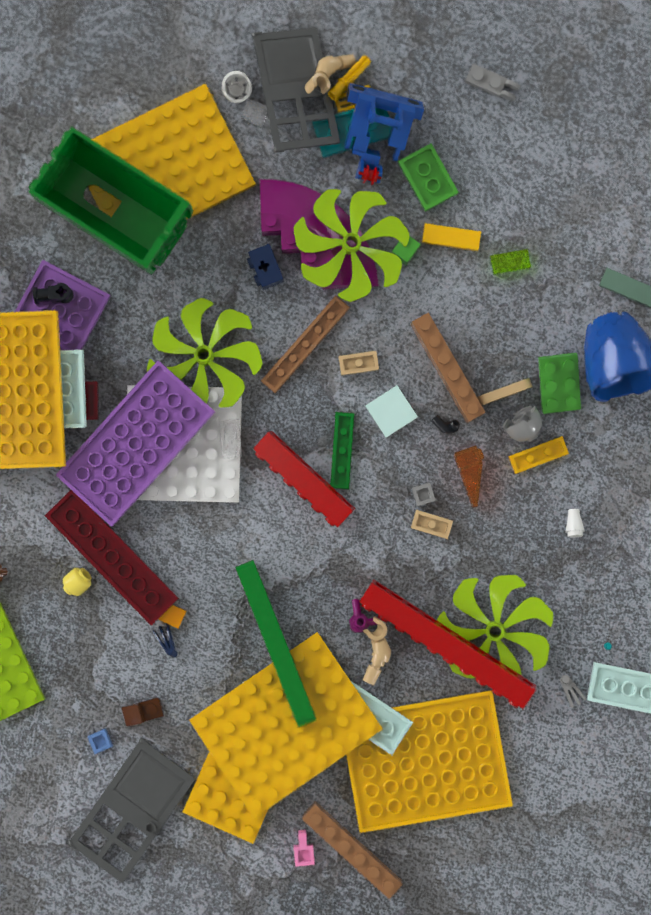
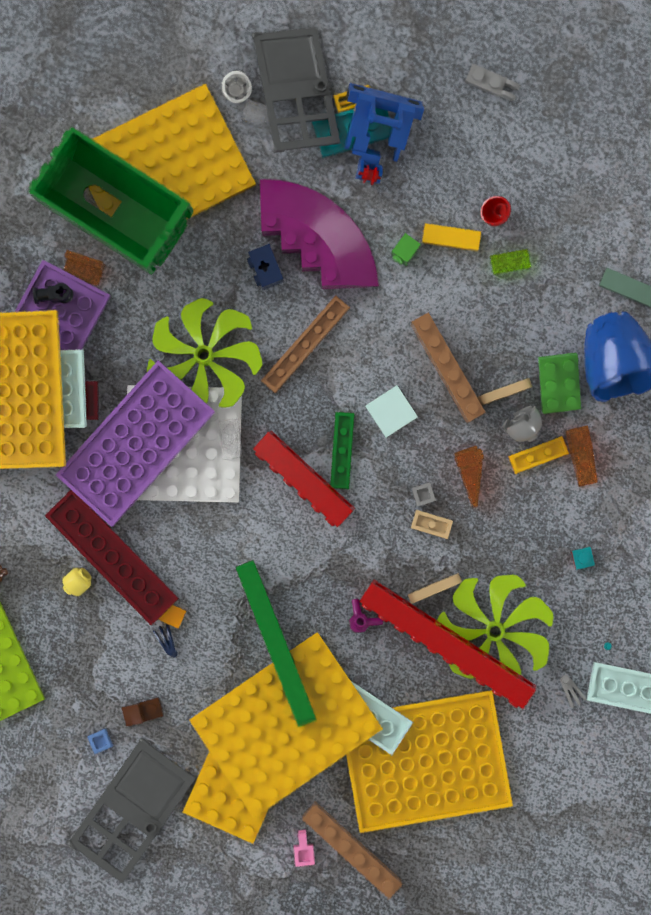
(84, 267): none -> clear orange panel
(311, 243): lime piece -> none
(327, 67): tan piece -> none
(343, 83): yellow axle -> none
(358, 363): tan plate -> none
(381, 651): tan piece -> none
(428, 177): bright green plate -> none
(434, 588): none -> tan beam
(447, 426): black arm -> none
(495, 210): none -> red piece
(574, 524): white cone -> none
(582, 455): none -> clear orange slope
(582, 558): none -> teal plate

